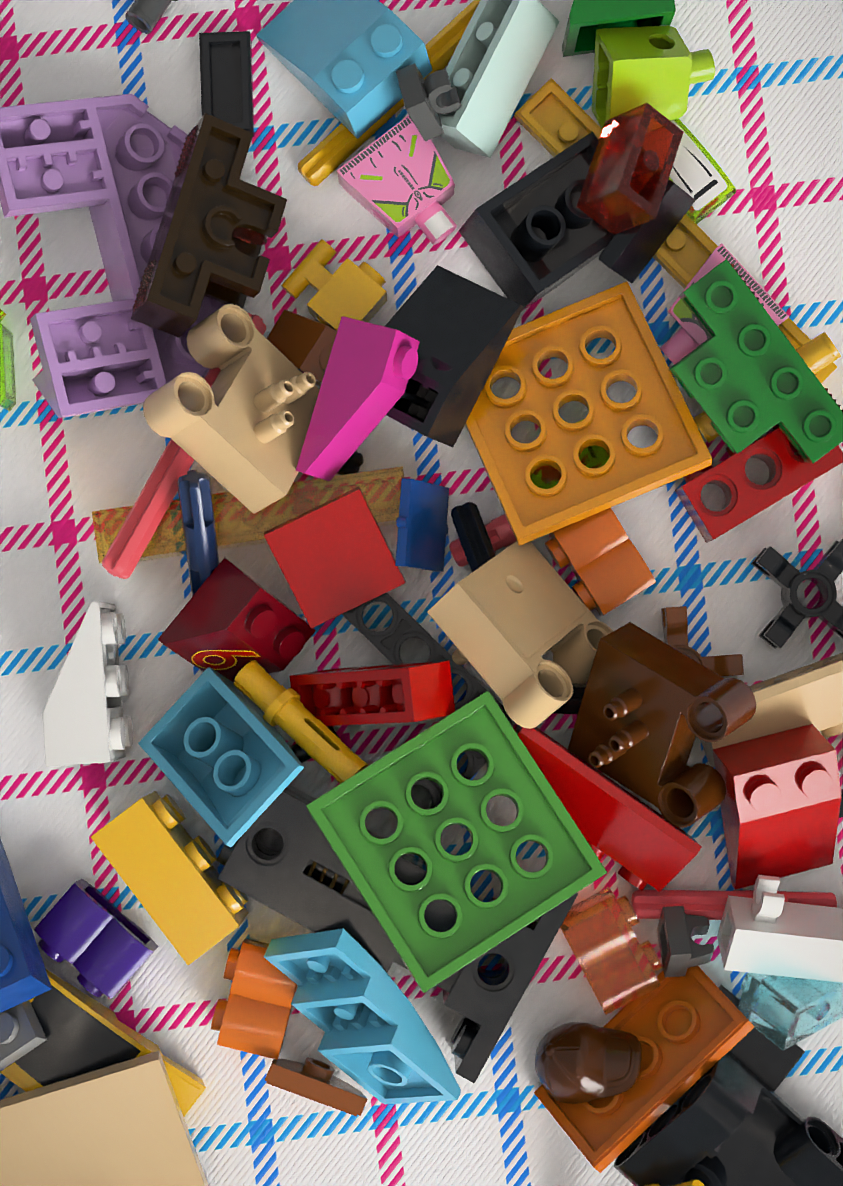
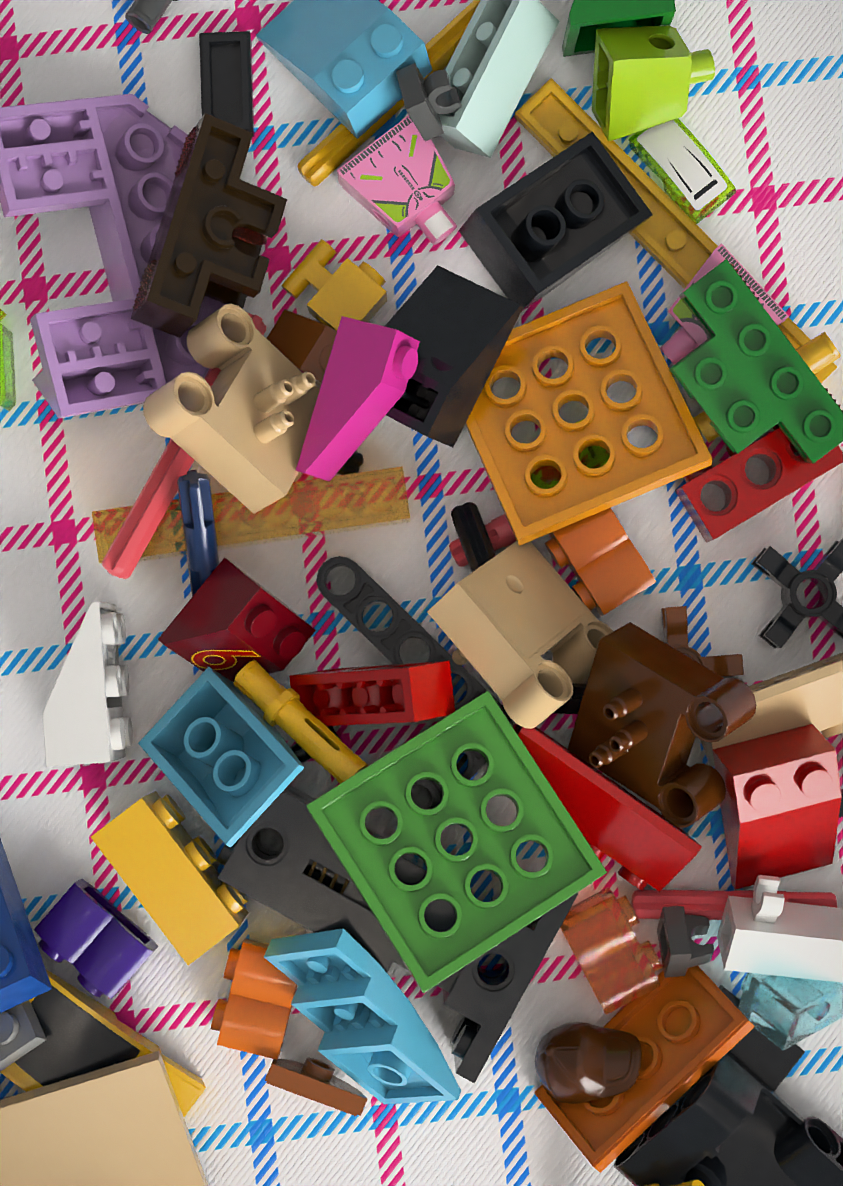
(334, 557): red tile -> none
(422, 525): blue piece -> none
(630, 169): clear red brick -> none
(634, 247): black tile -> none

